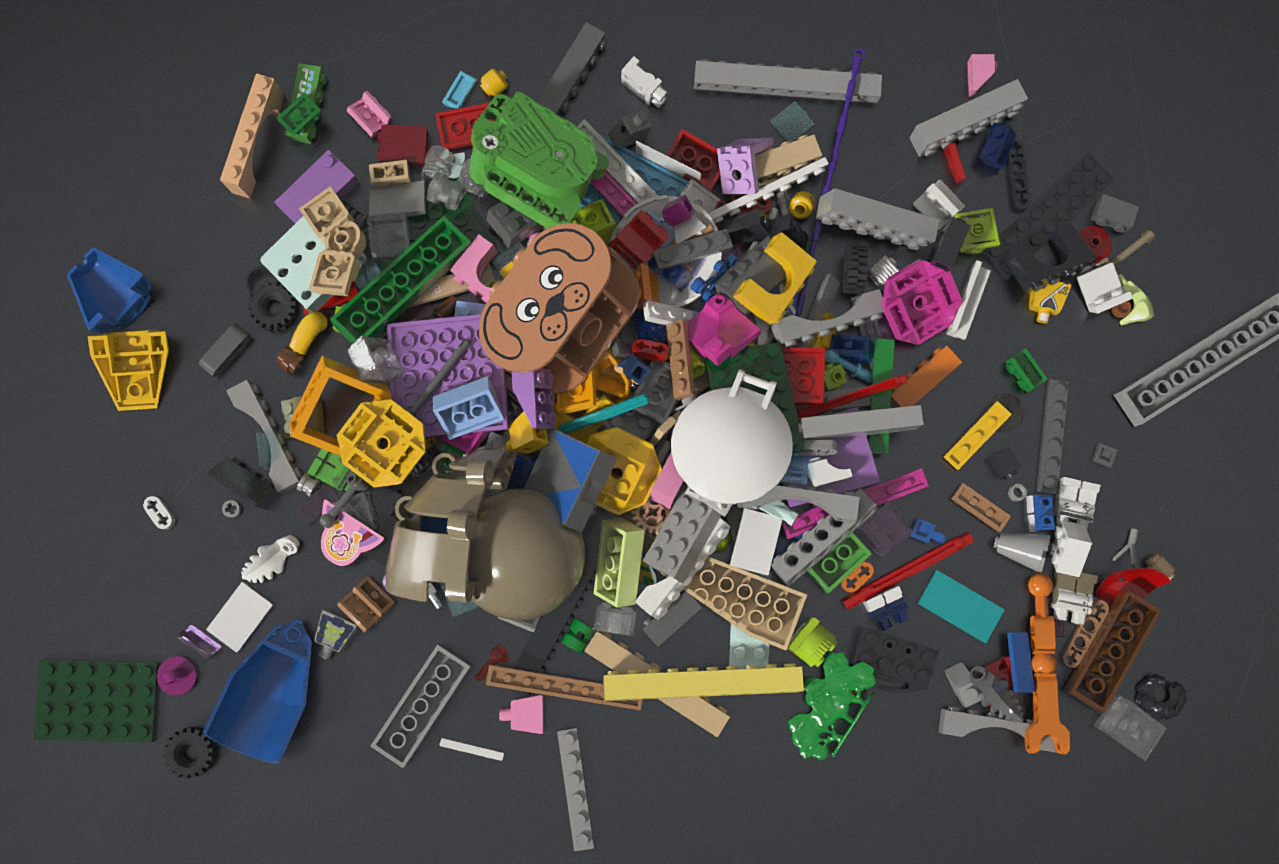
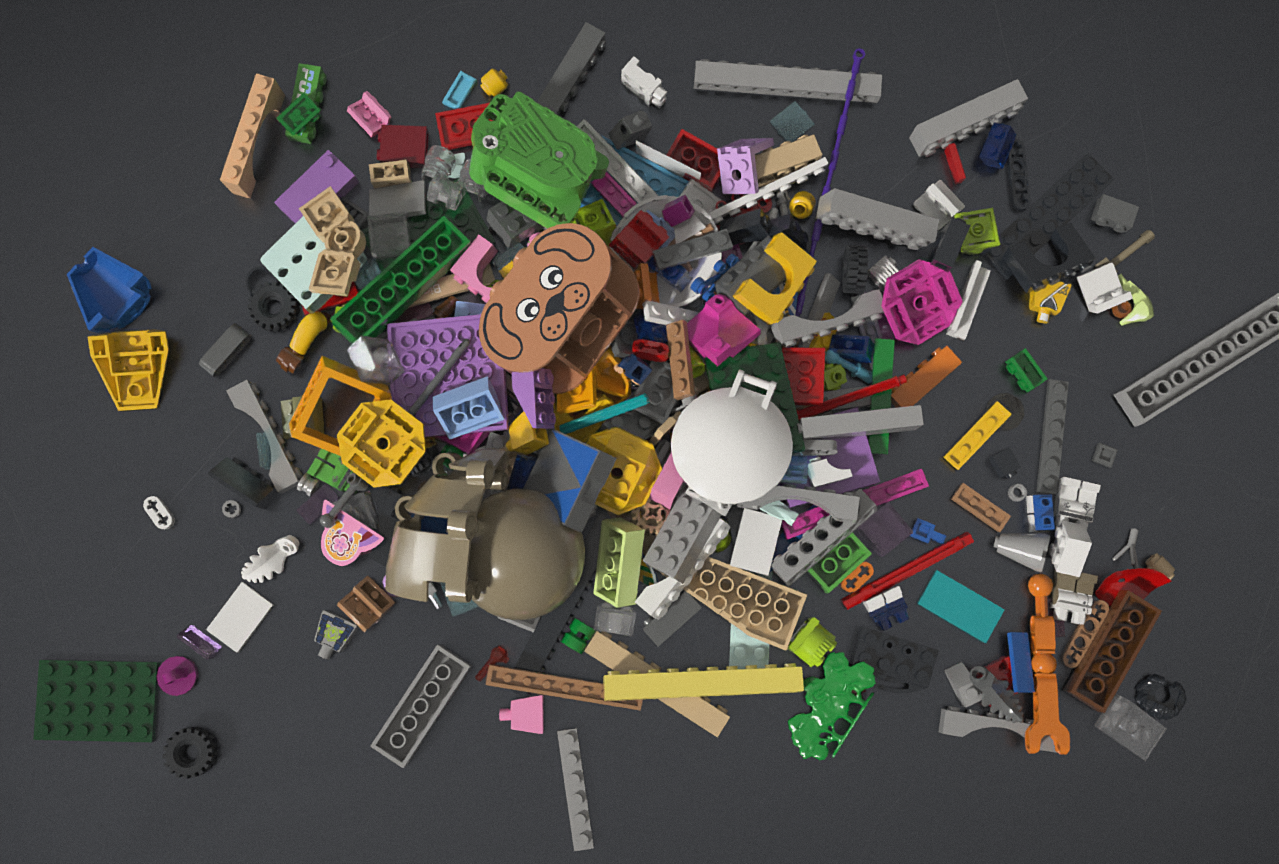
(264, 696): blue windscreen -> none
(471, 749): white sticker -> none
(980, 70): bright pink slope -> none
(1104, 244): red dish -> none

